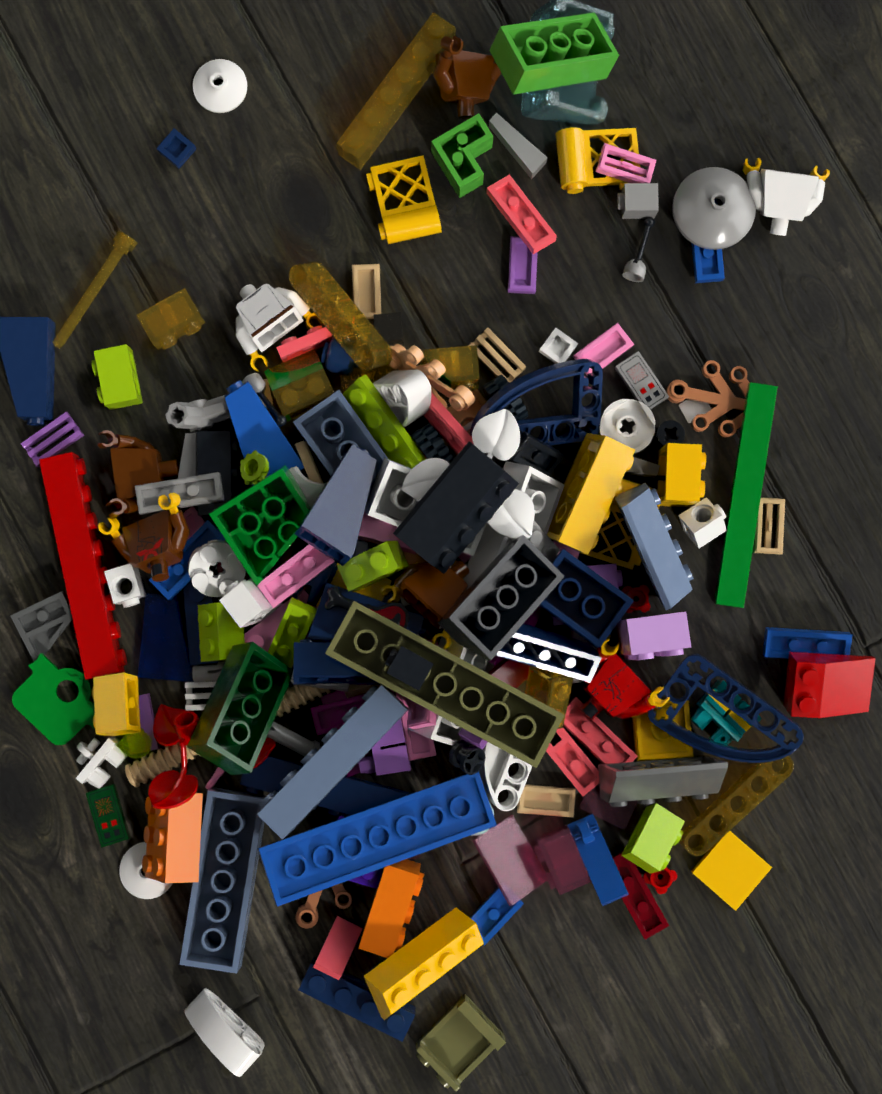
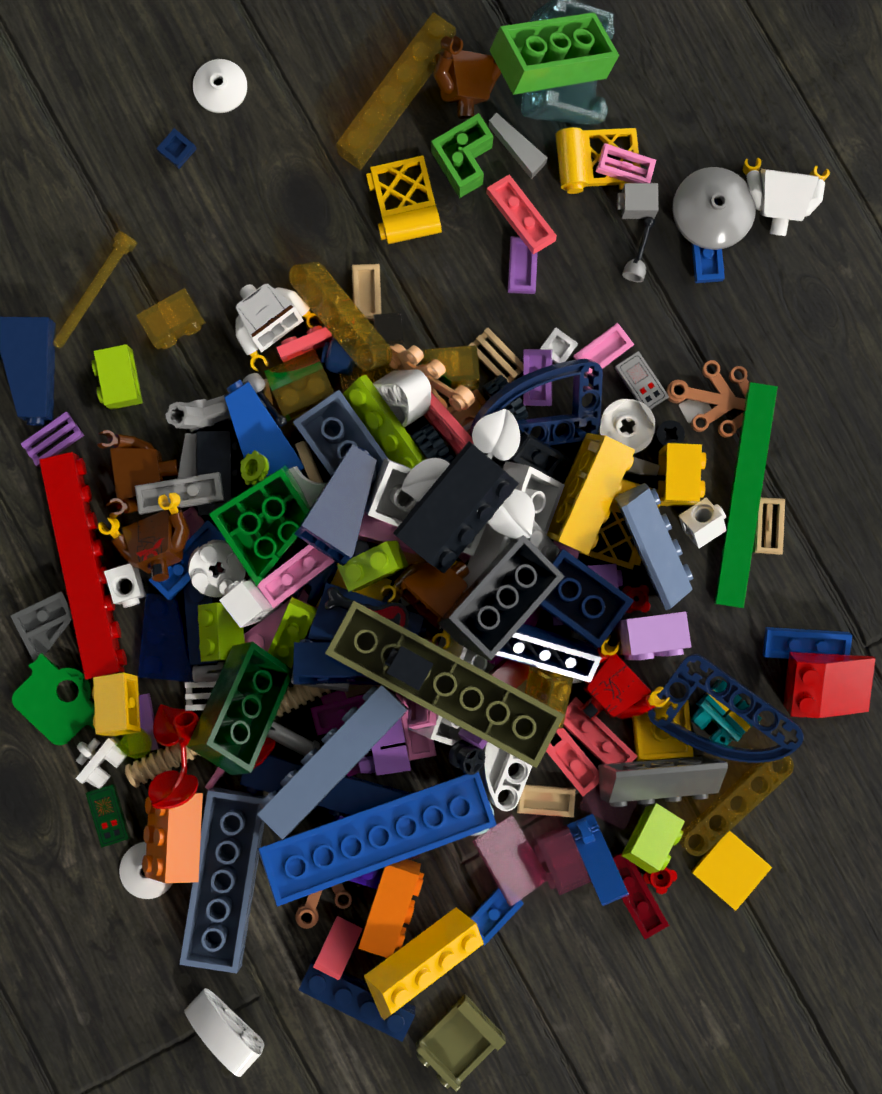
(534, 360): none -> medium lavender plate

